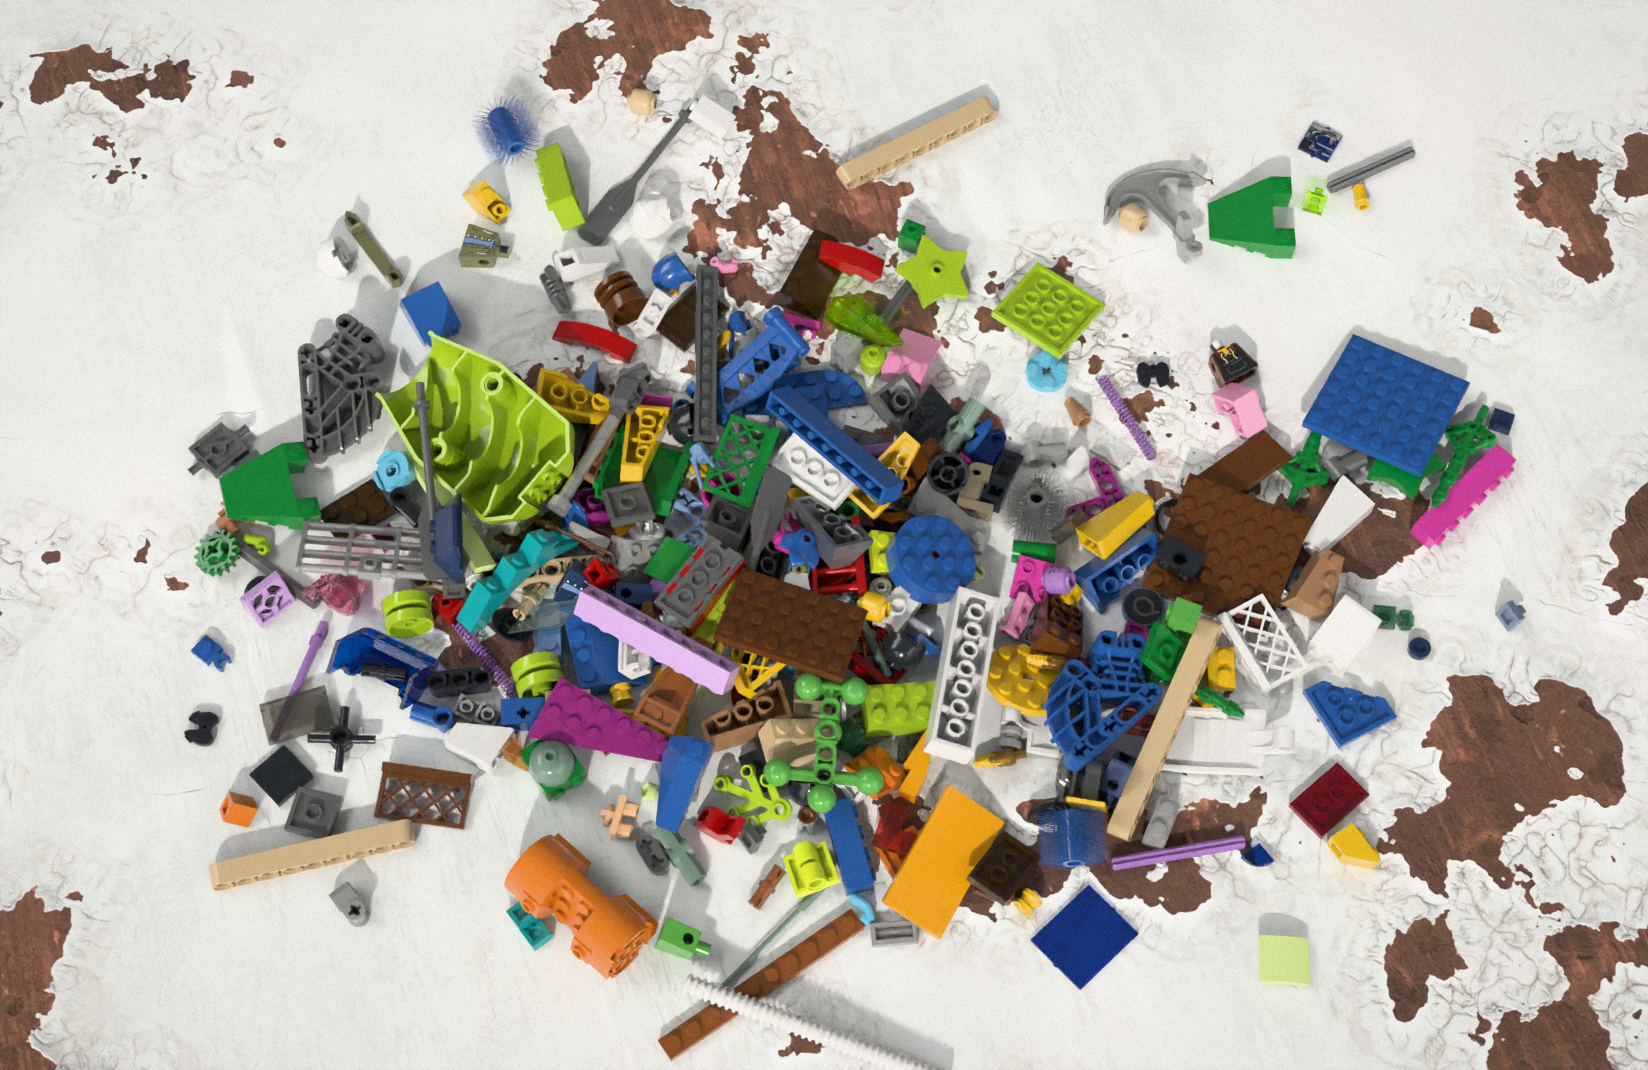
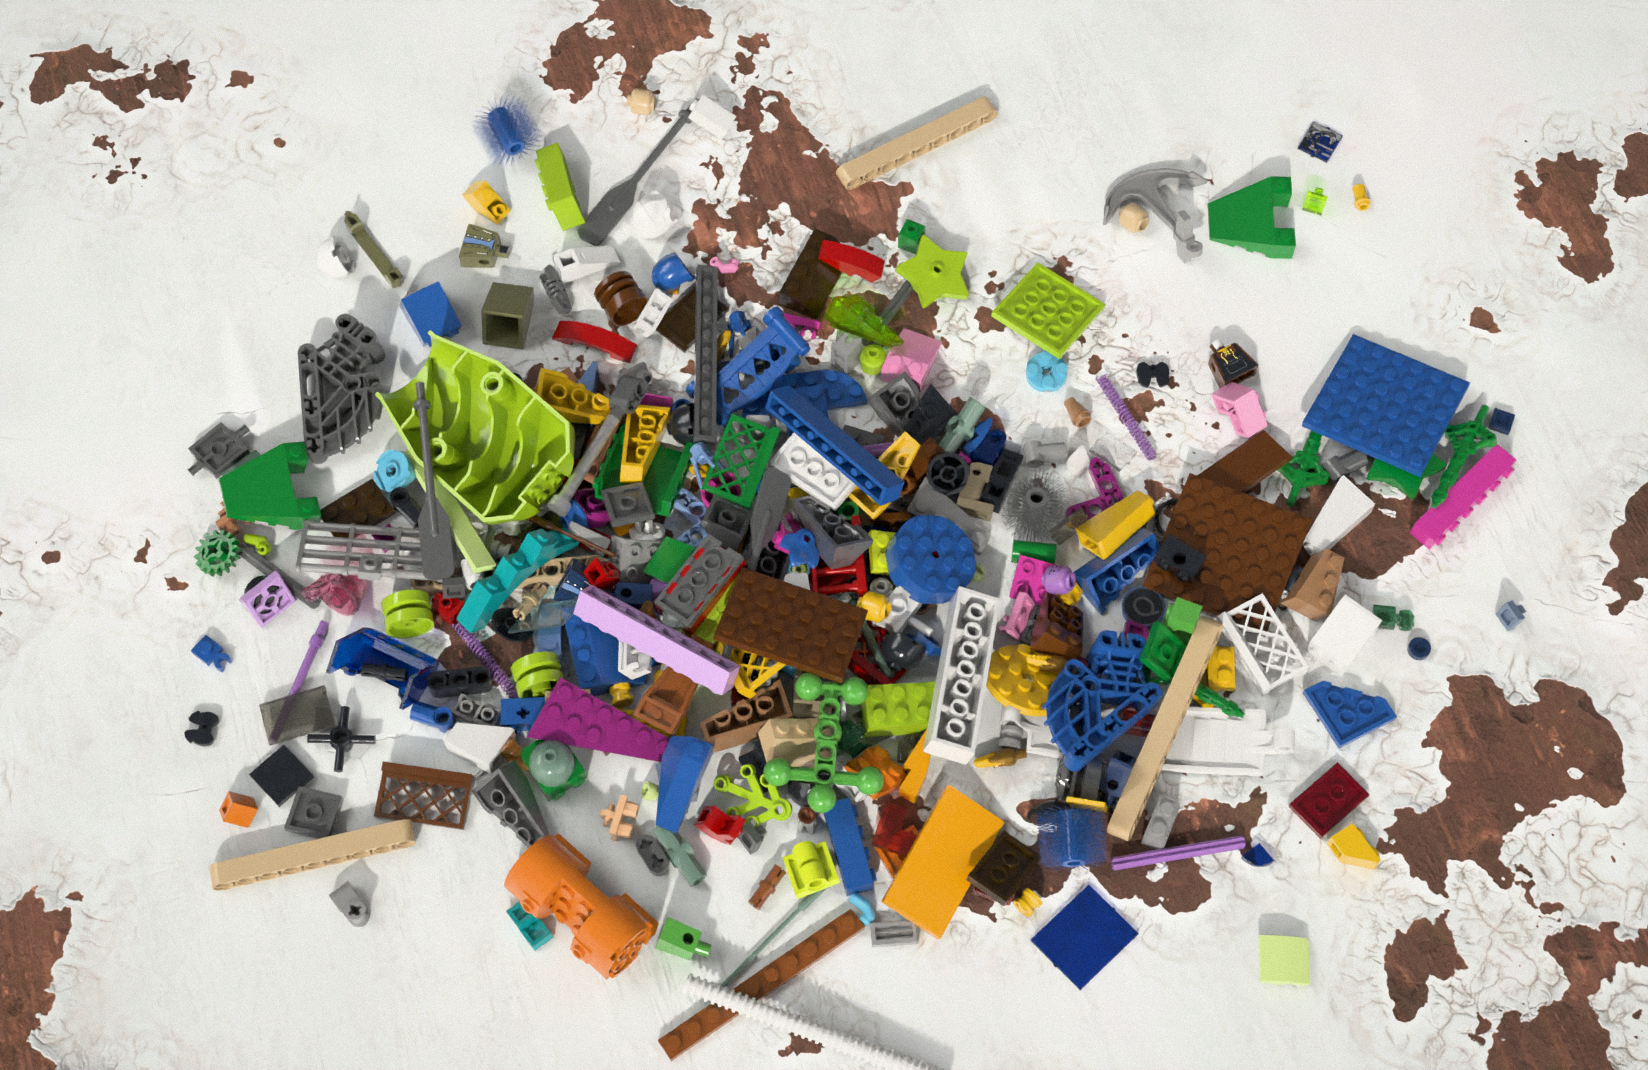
(448, 538): dark blue wedge -> none
(507, 315): none -> olive slope
(511, 800): none -> flat silver wedge
(1370, 170): axle -> none

